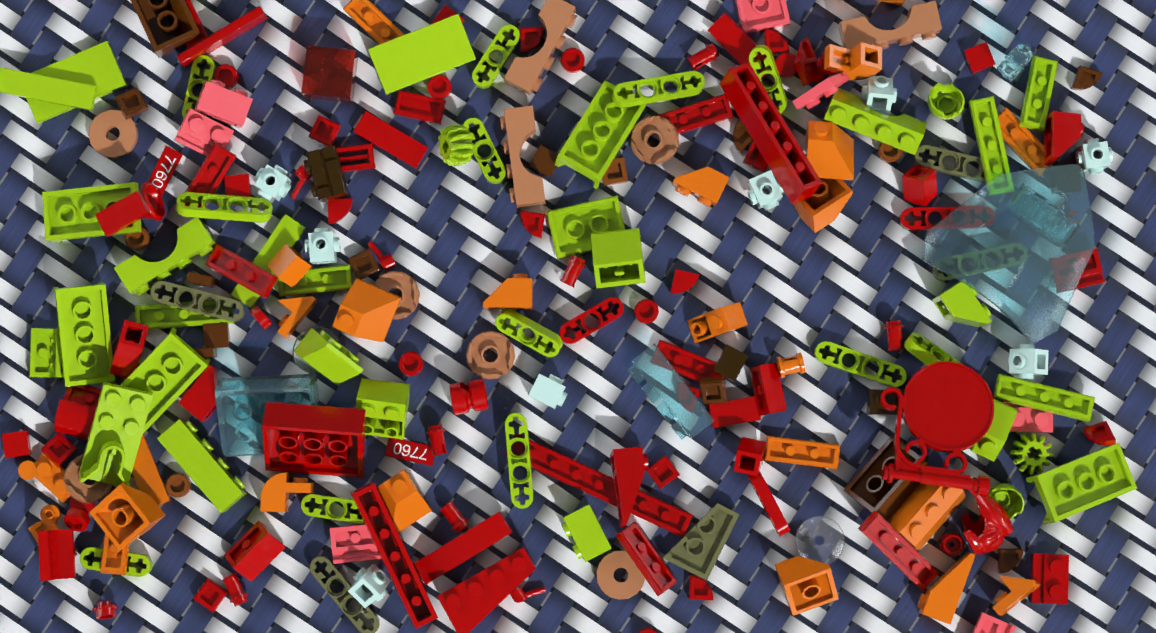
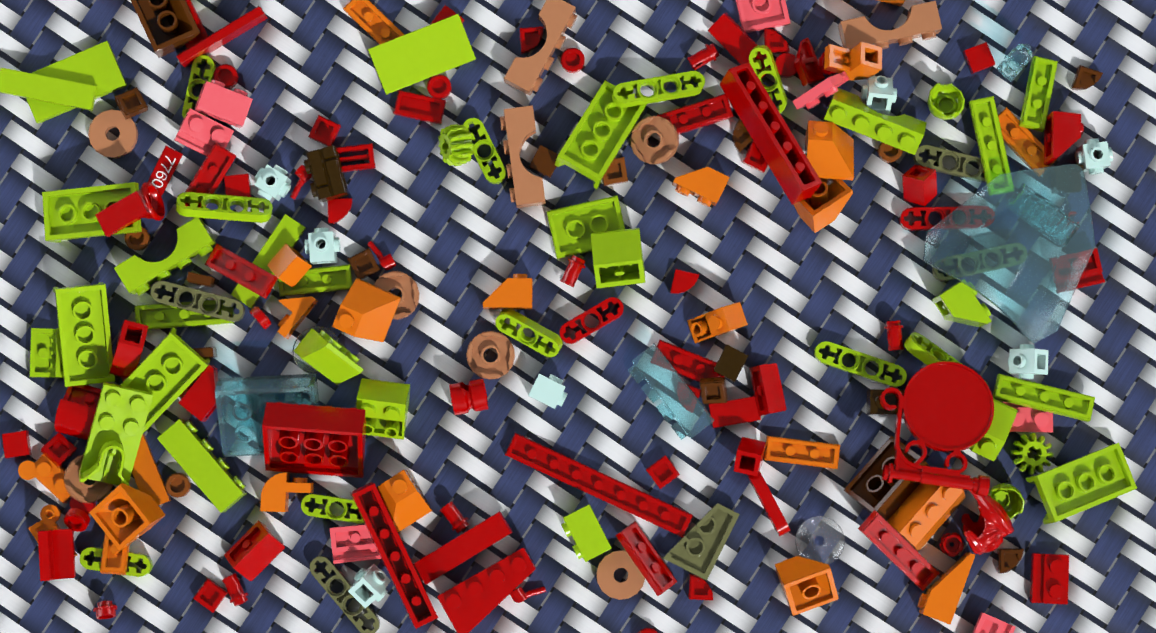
(216, 335): reddish brown tile -> none
(329, 74): clear red brick -> none
(390, 140): red tile -> none
(409, 451): red sticker -> none
(411, 363): red tile -> none
(437, 439): red pin -> none
(480, 68): lime beam -> none
(521, 460): lime beam -> none
(533, 222): red tile -> none
(628, 471): red slope -> none
(646, 311): red tile -> none
(768, 182): light aqua brick -> none
(790, 365): orange bush -> none
(1019, 589): orange slope -> none
(1100, 434): red tile -> none

